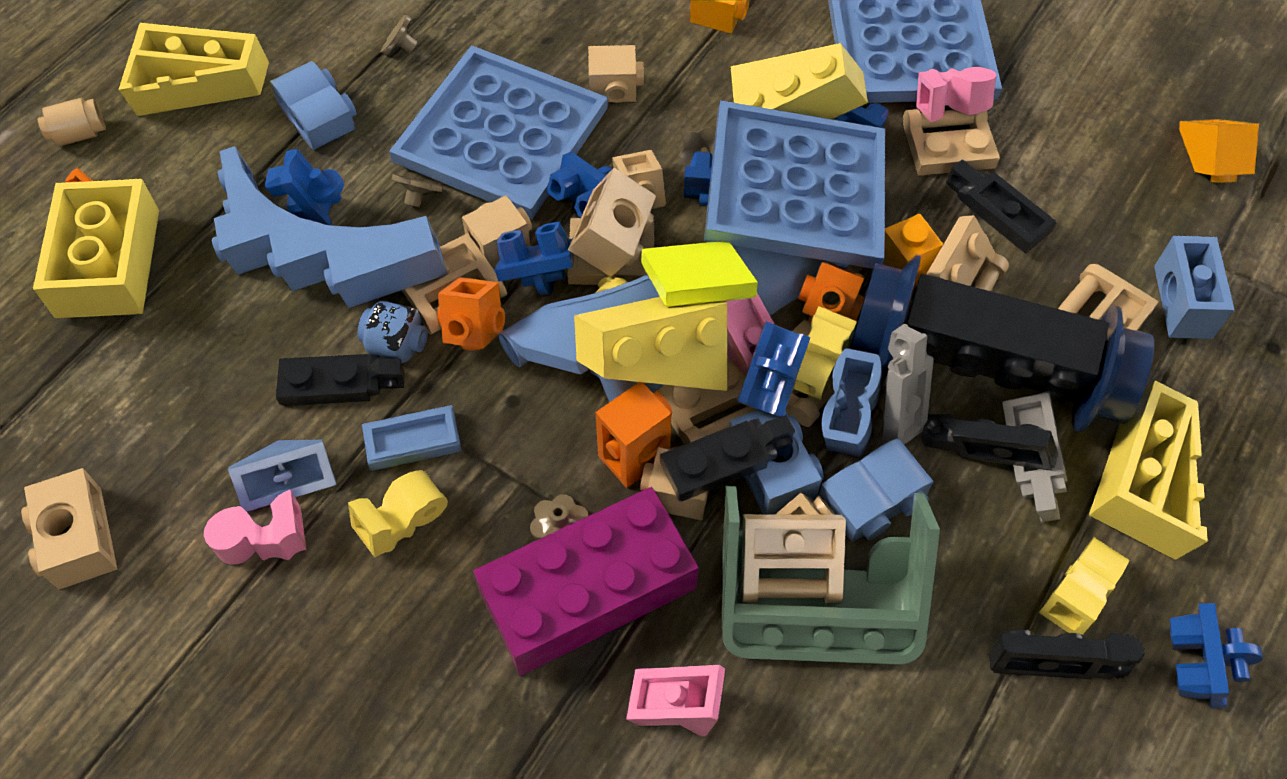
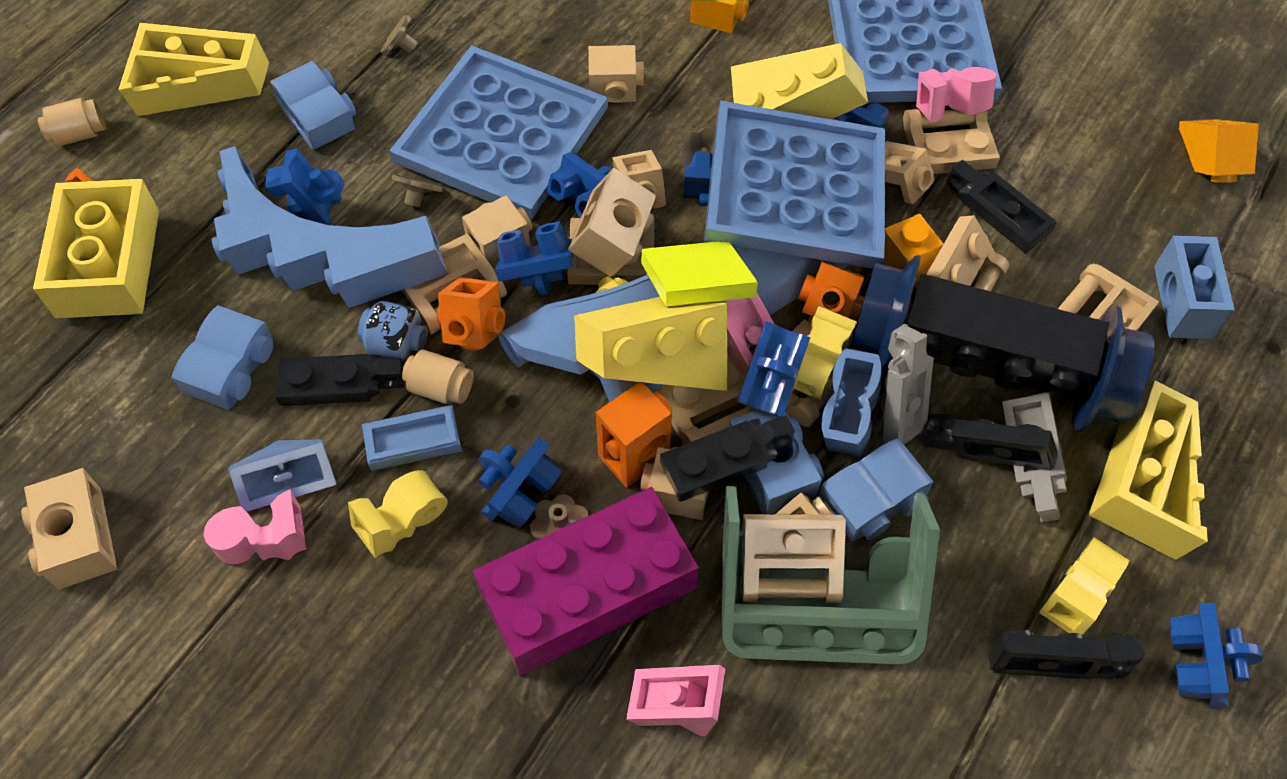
(223, 357): none -> medium blue brick
(437, 377): none -> tan brick
(508, 501): none -> blue hips
(909, 168): none -> tan bracket

